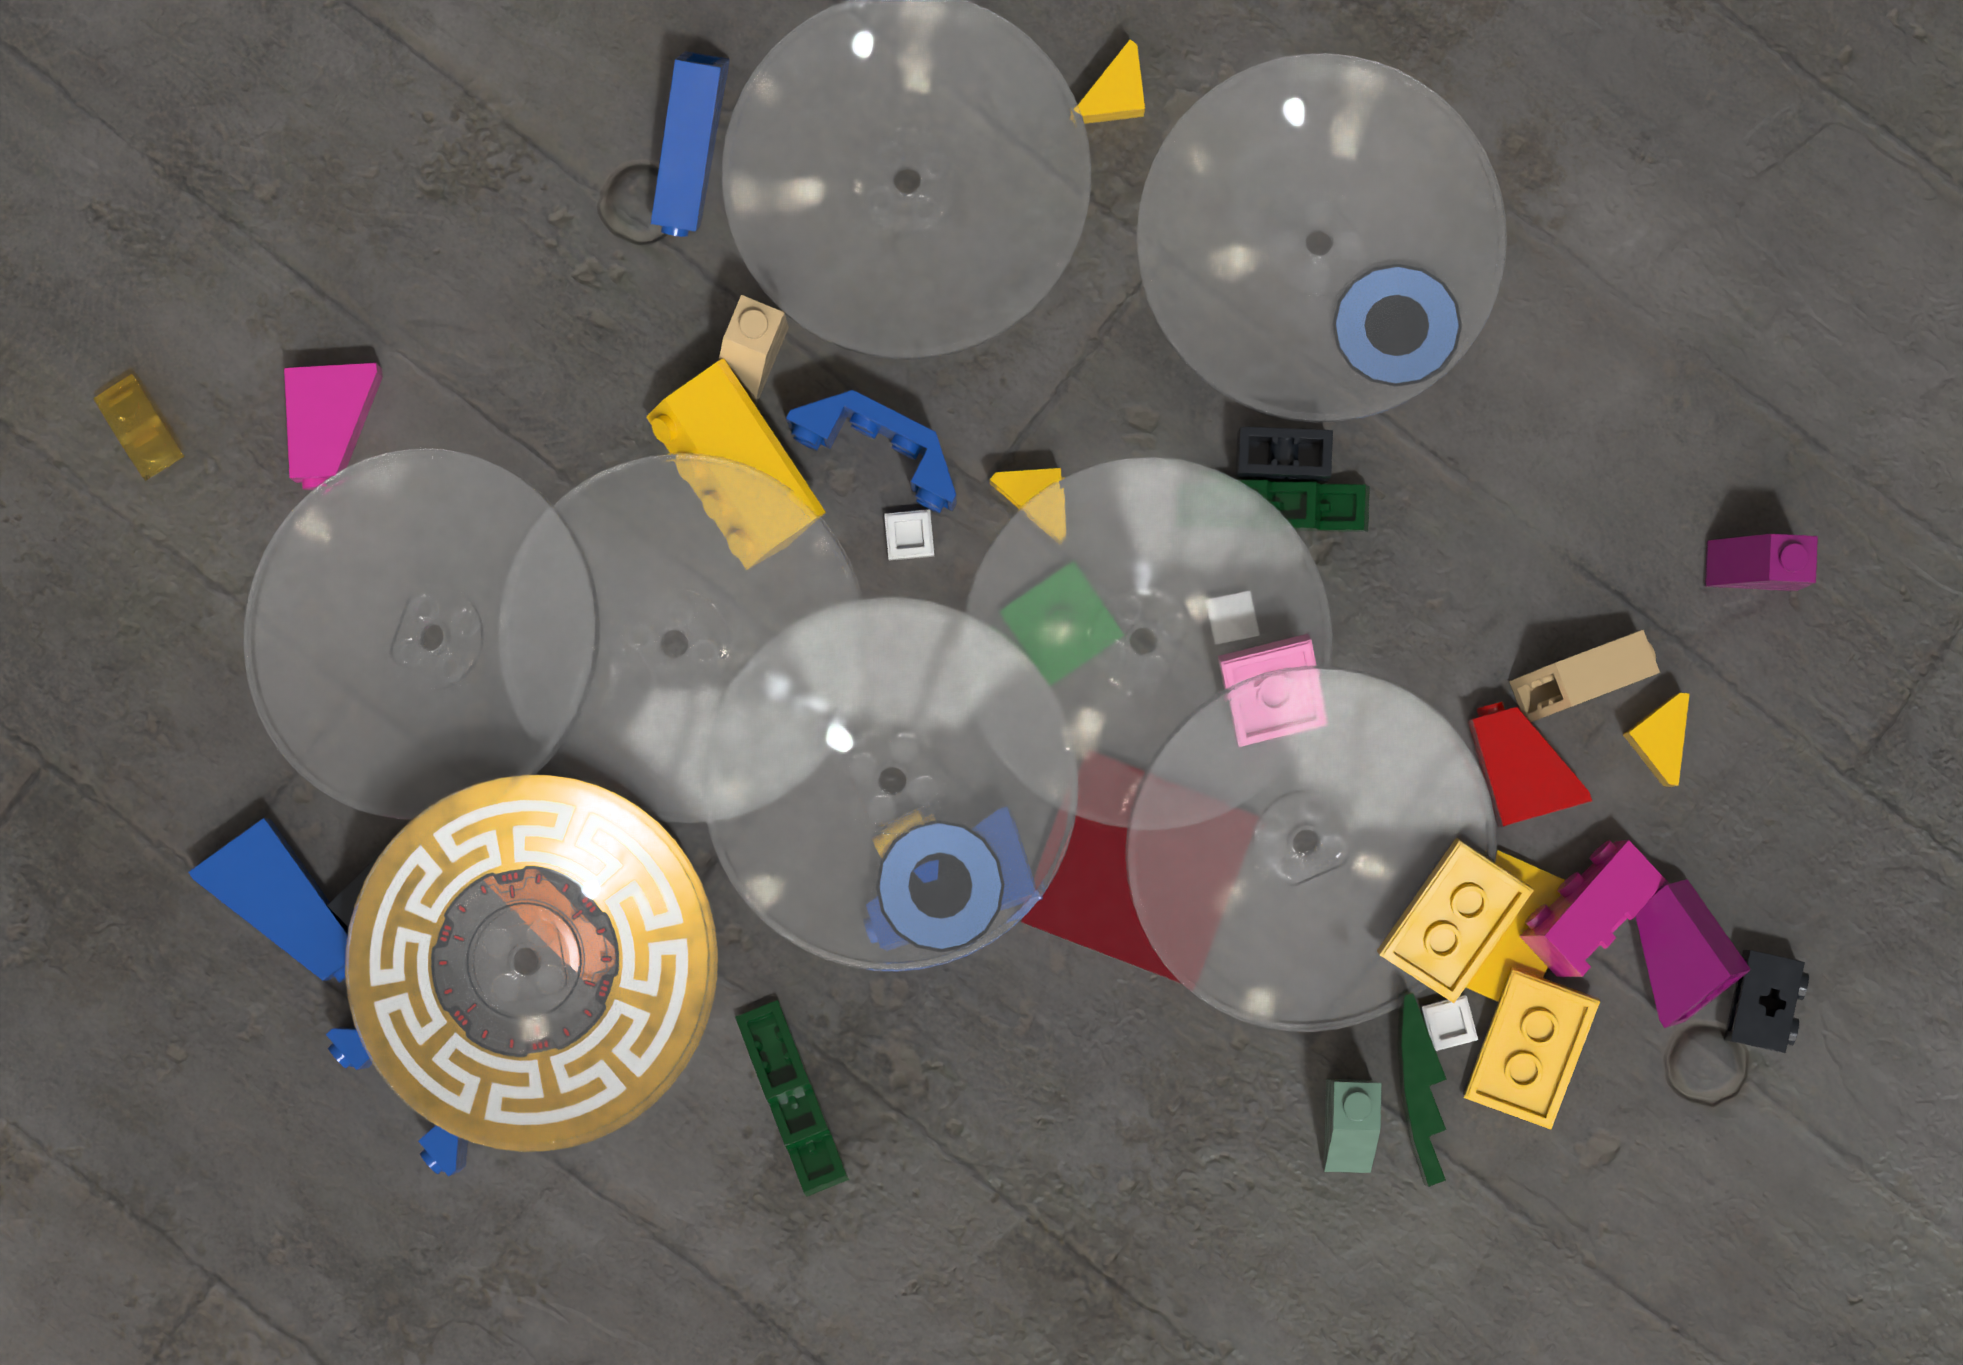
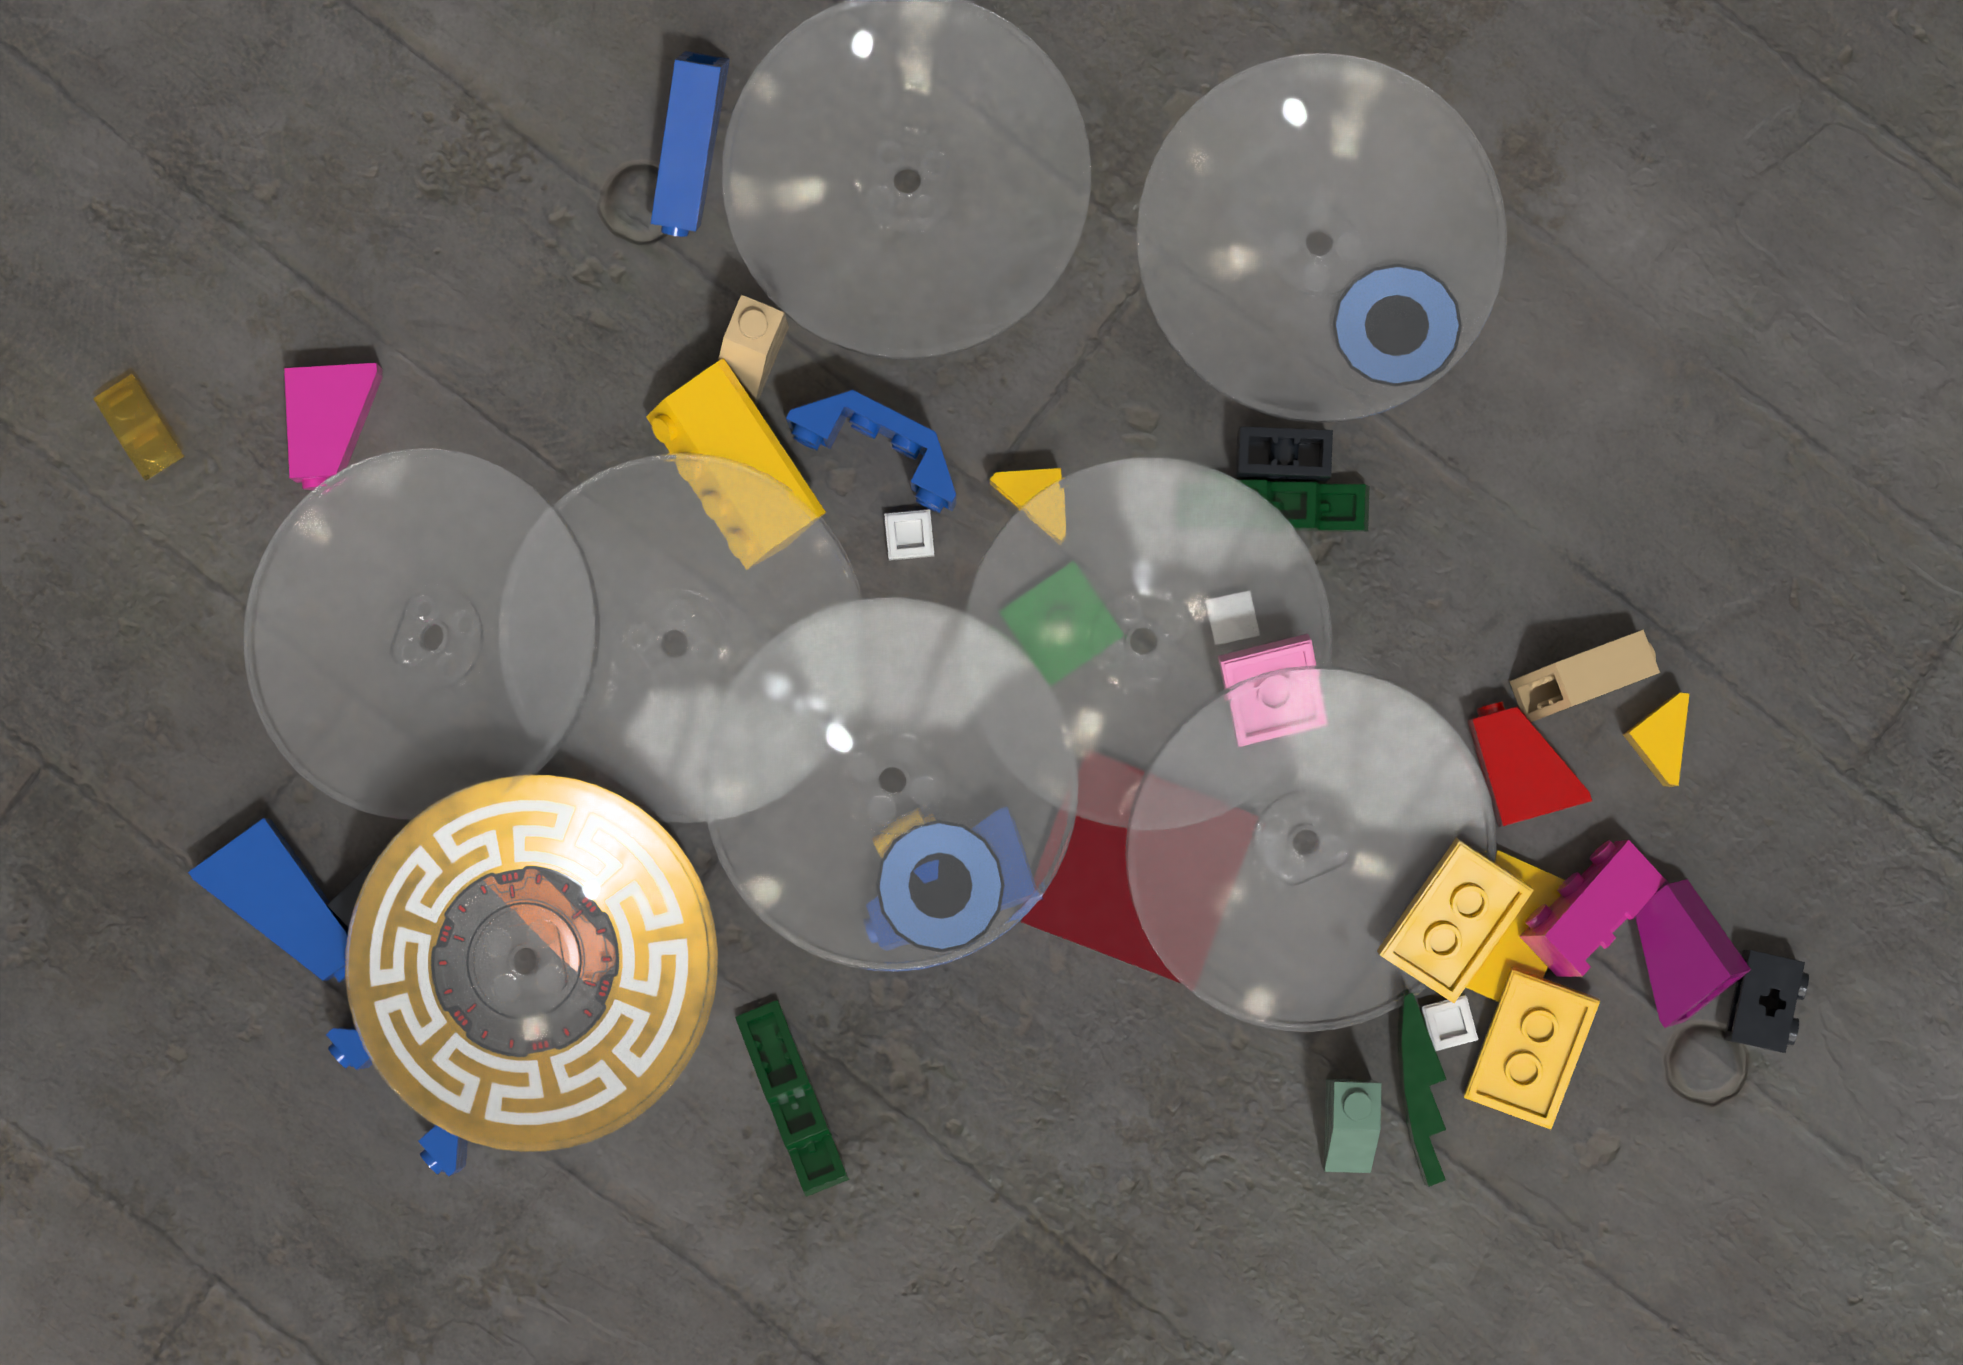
(1117, 91): yellow slope -> none
(1762, 562): magenta slope -> none

